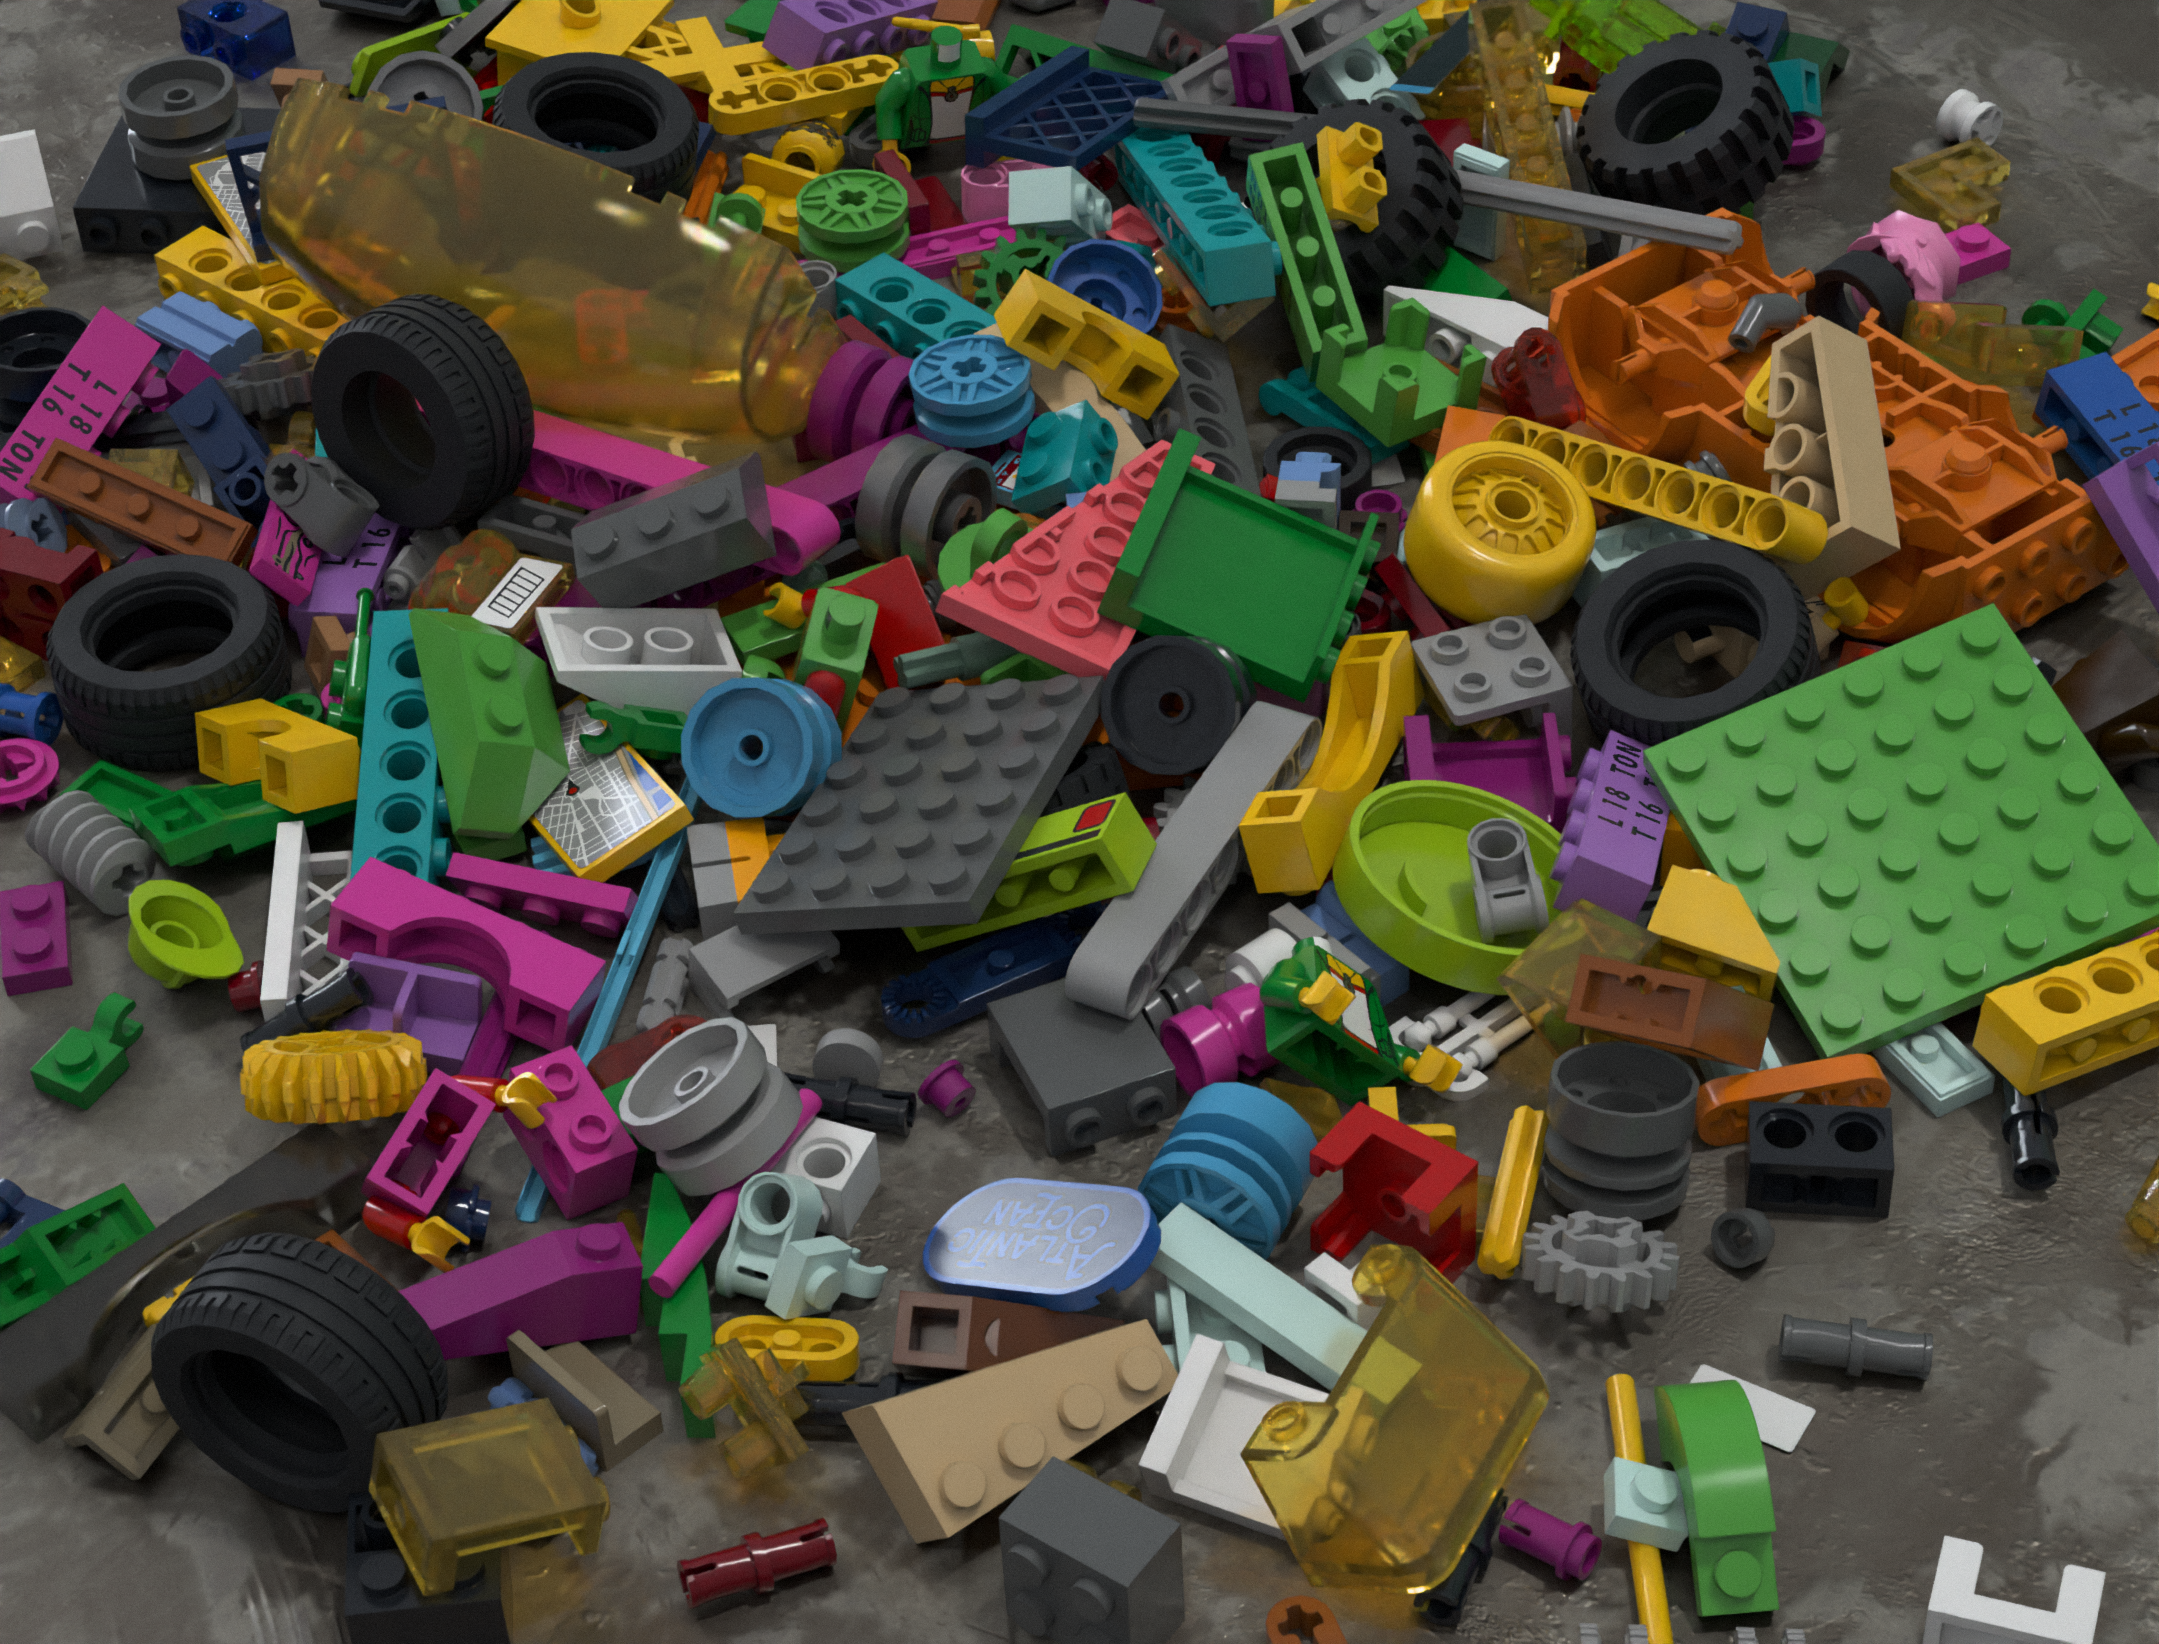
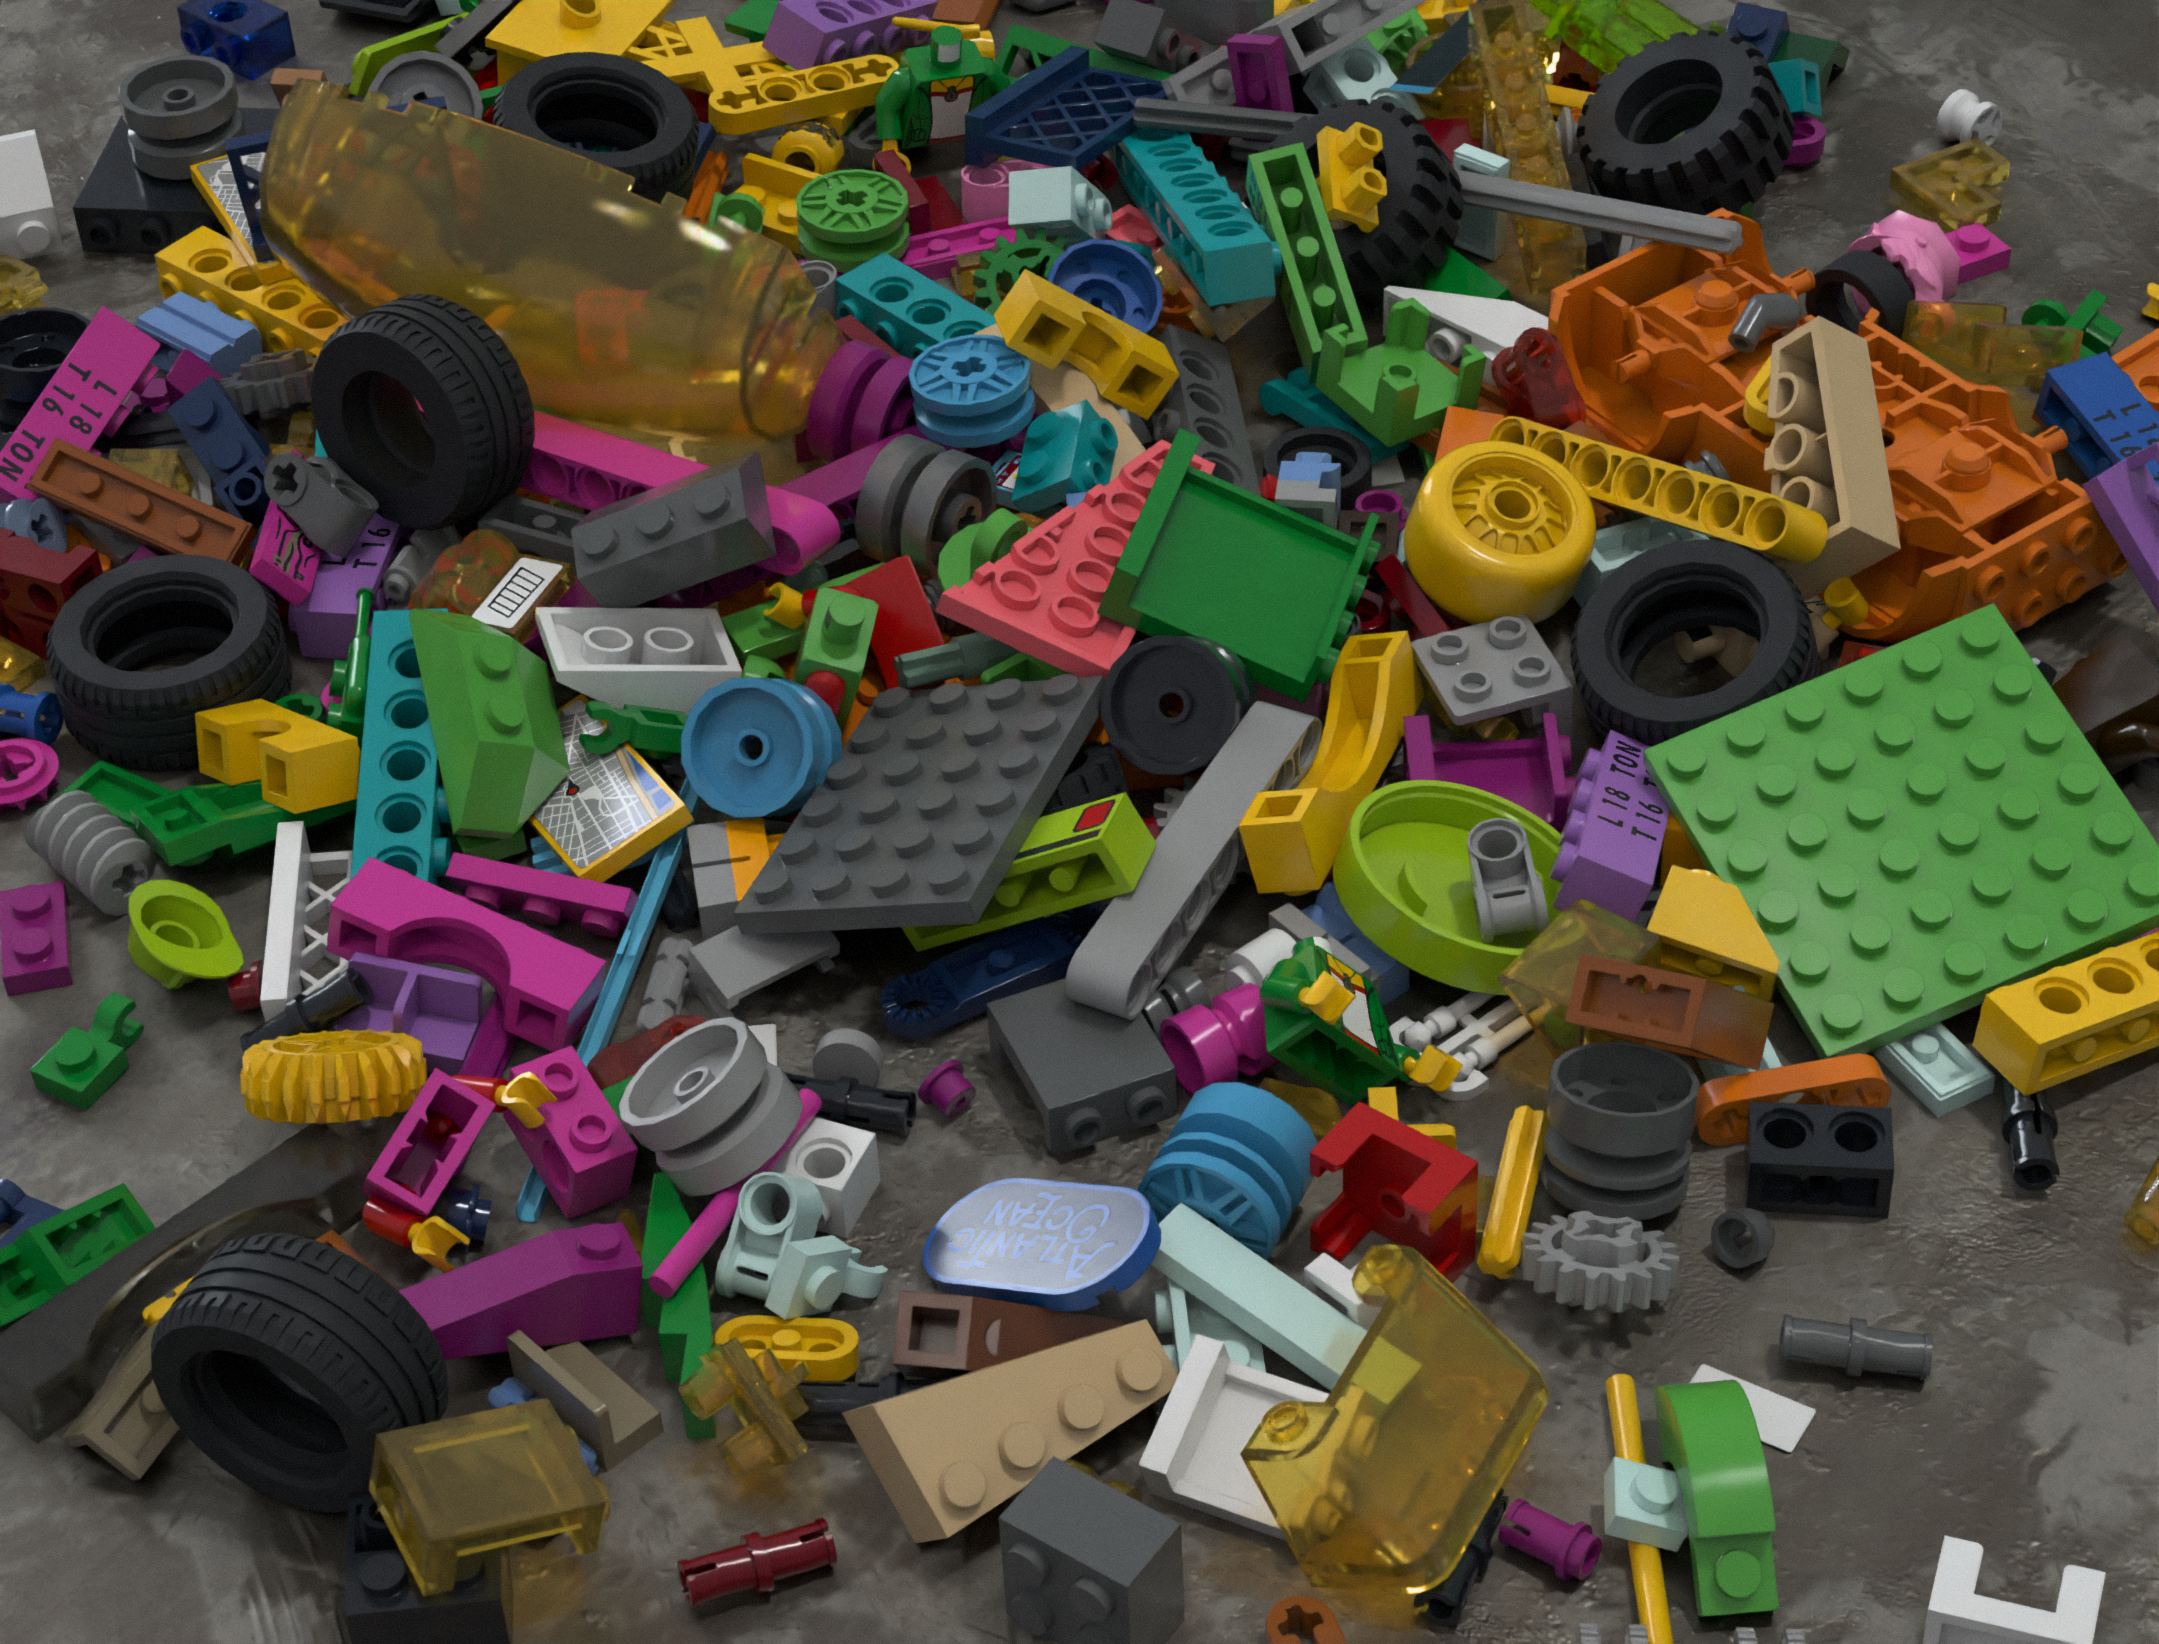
(325, 644): medium nougat tile -> none

